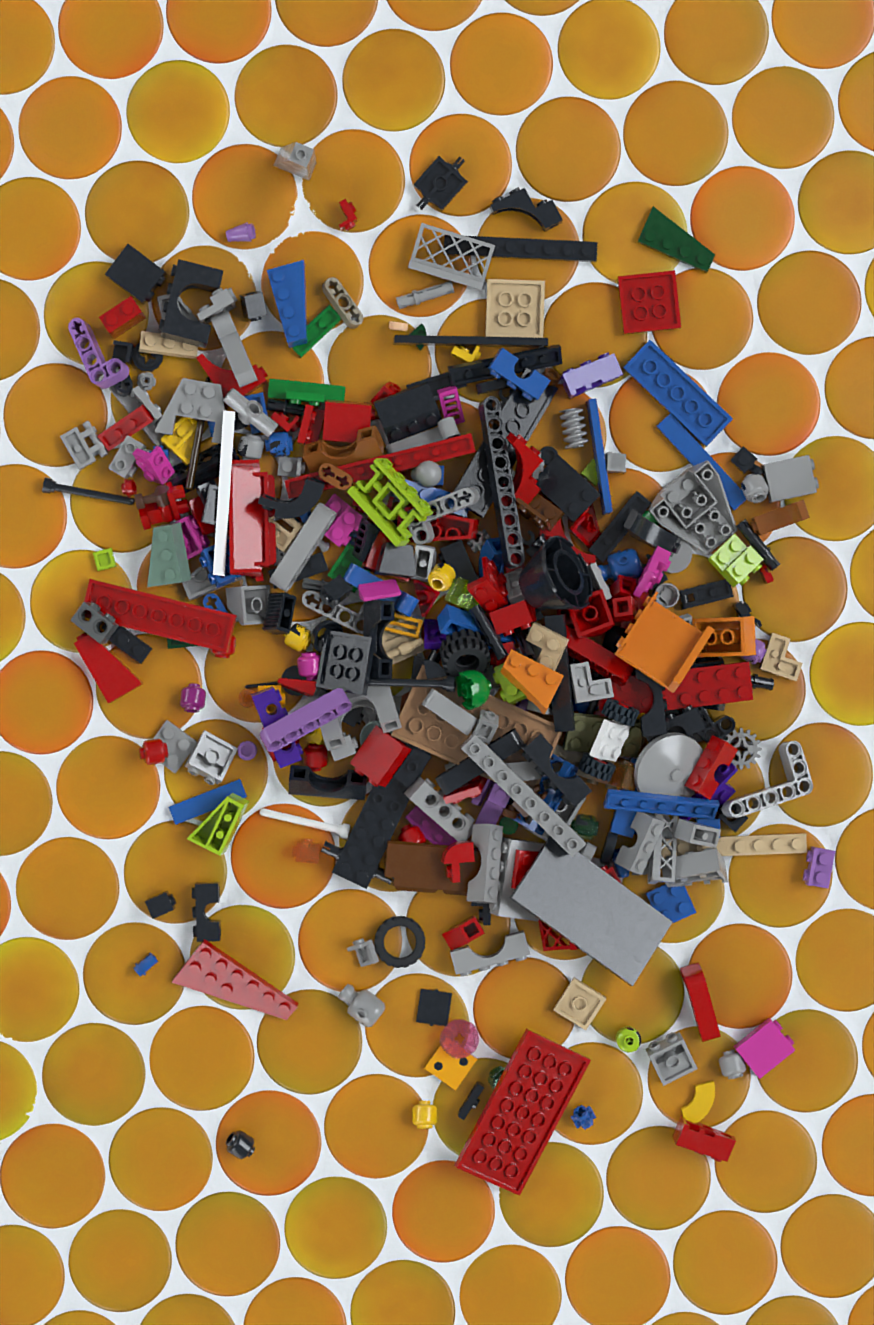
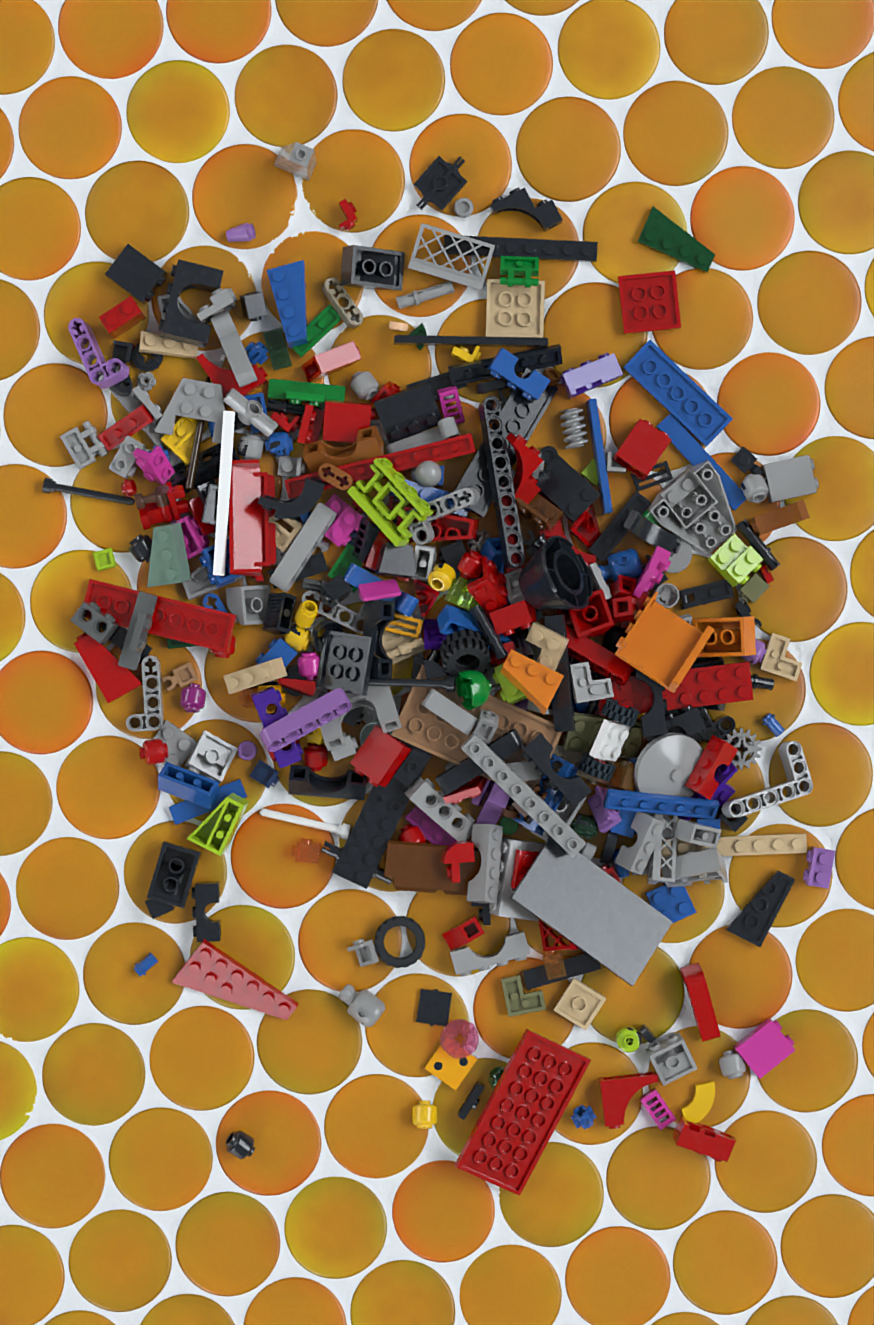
(137, 632): none -> dark grey bracket
(141, 548): none -> black head
(147, 694): none -> light grey beam
(174, 874): none -> black slope
(183, 675): none -> medium nougat plate
(188, 785): none -> blue brick
(255, 675): none -> tan arch
(257, 353): none -> blue gear
(265, 774): none -> dark blue bracket
(277, 348): none -> clear green slope
(278, 649): none -> blue brick
(306, 614): none -> yellow brick
(331, 361): none -> slope
(364, 385): none -> light grey head
(372, 268): none -> black slope
(463, 207): none -> light grey tile
(470, 565): none -> red head
(519, 266): none -> green plate
(519, 1002): none -> olive plate
(554, 965): none -> clear orange bracket
(573, 965): none -> black tile
(604, 817): none -> medium lavender bracket
(618, 1091): none -> red arch
(642, 449): none -> red brick
(647, 1034): none -> black tile
(650, 1095): none -> dark pink slope
(667, 470): none -> black tile
(753, 589): none -> olive brick
(759, 914): none -> black wing
(773, 724): none -> blue pin

